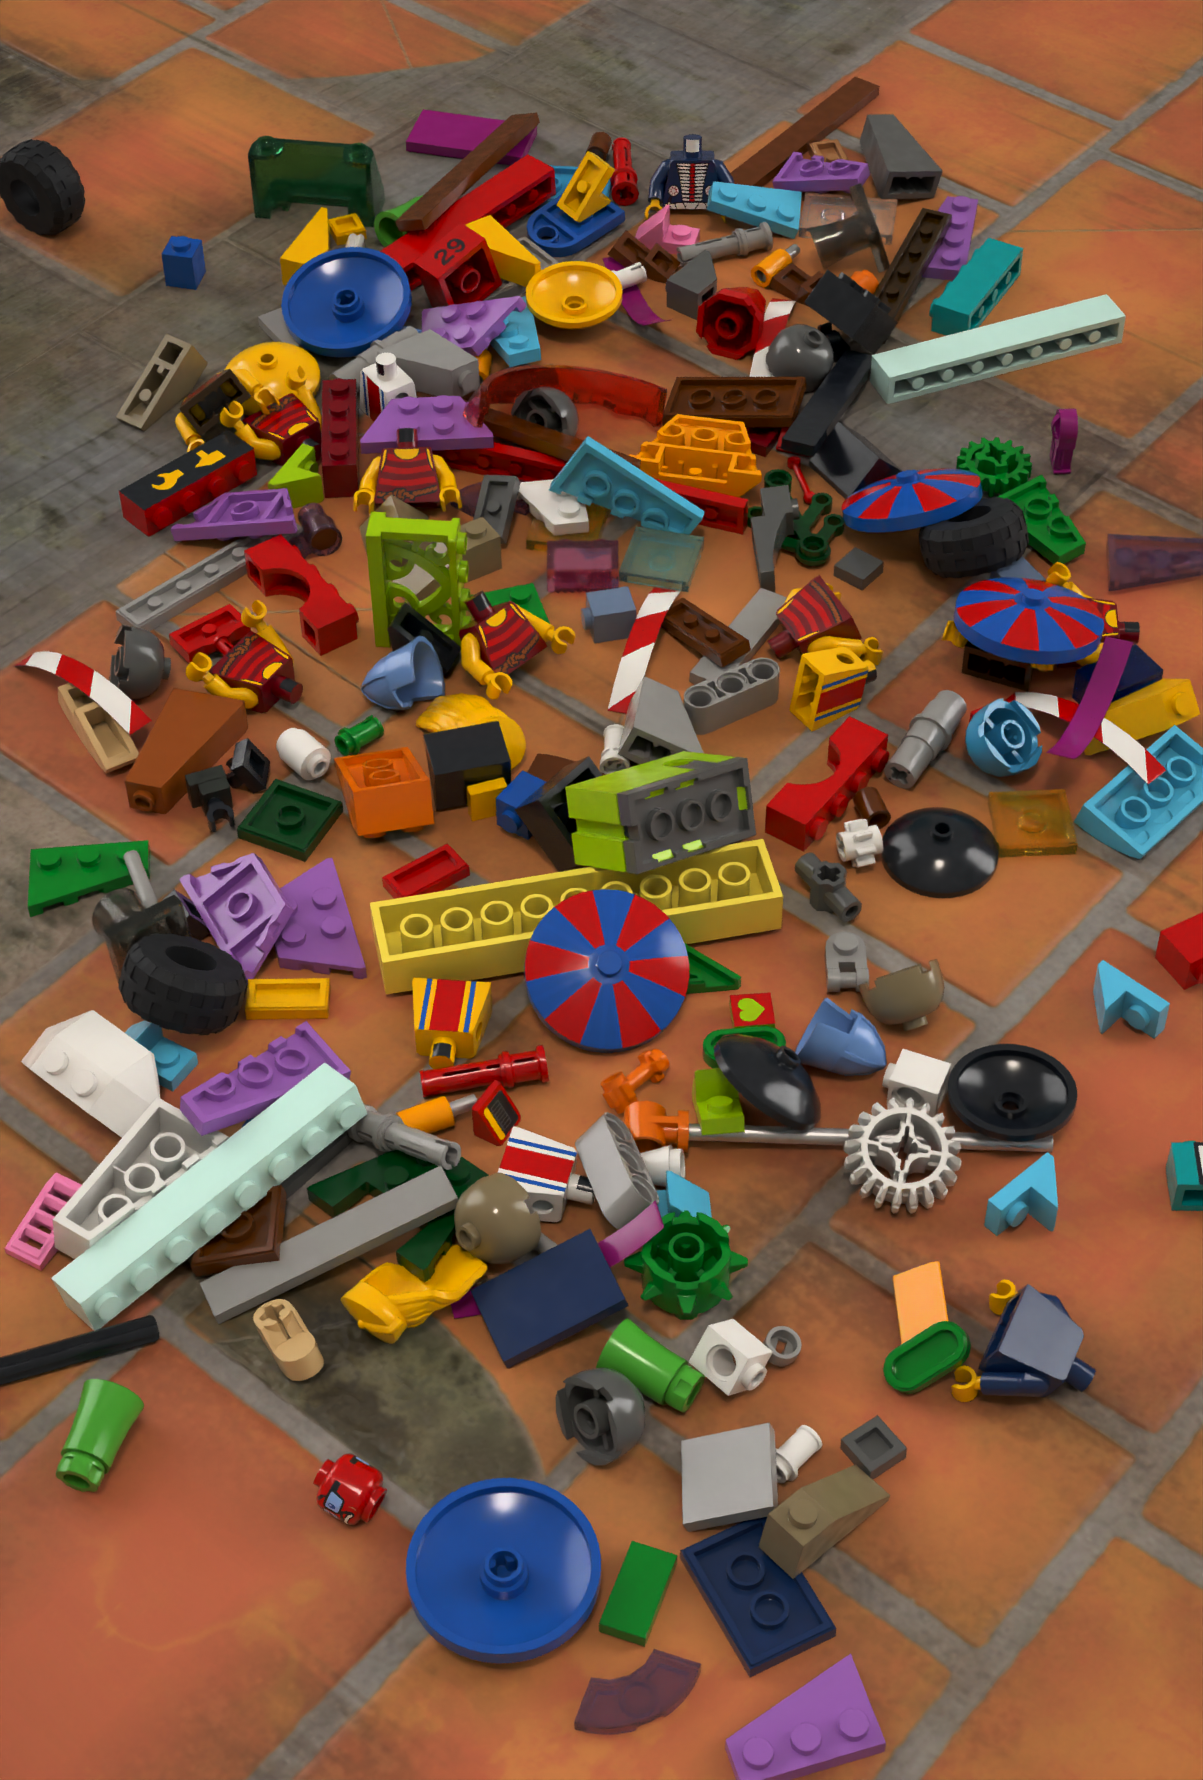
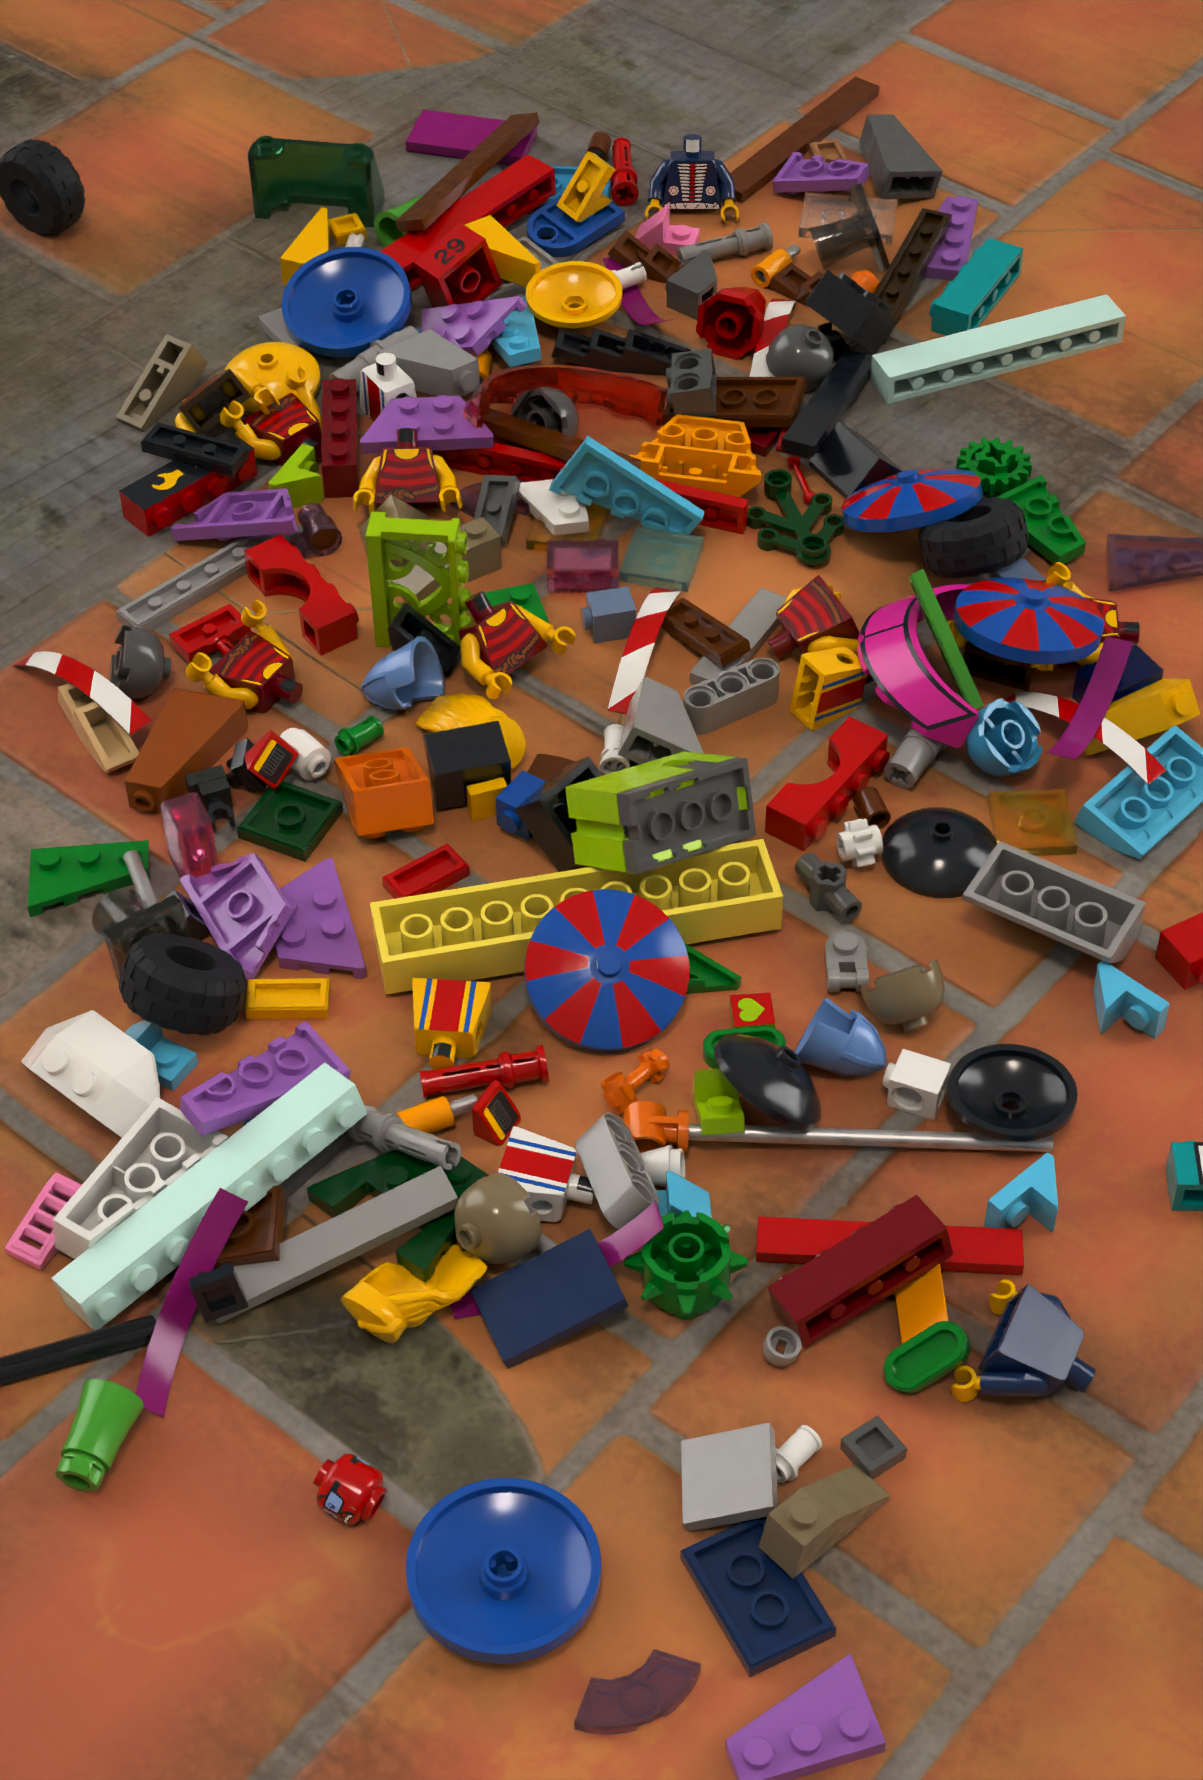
(180, 1303): none -> magenta sticker
(183, 262): blue brick -> none
(189, 835): none -> clear pink brick
(195, 449): none -> black tile
(218, 1292): none -> black tile
(270, 758): none -> slope
(288, 1339): tan piece -> none
(601, 1413): dark grey cylinder -> none
(609, 352): none -> black slope
(638, 1593): green tile -> none
(651, 1367): bright green plant -> none
(692, 383): none -> dark grey brick
(715, 1358): white brick -> none
(757, 205): medium azure wing -> none
(771, 530): dark grey slope -> none
(858, 568): dark grey tile -> none
(861, 1270): none -> dark red brick
(885, 1152): white gear -> none
(904, 676): none -> dark pink windscreen
(944, 639): none -> bright green tile
(973, 1247): none -> red tile
(1057, 903): none -> light grey slope
(1064, 438): magenta piece -> none

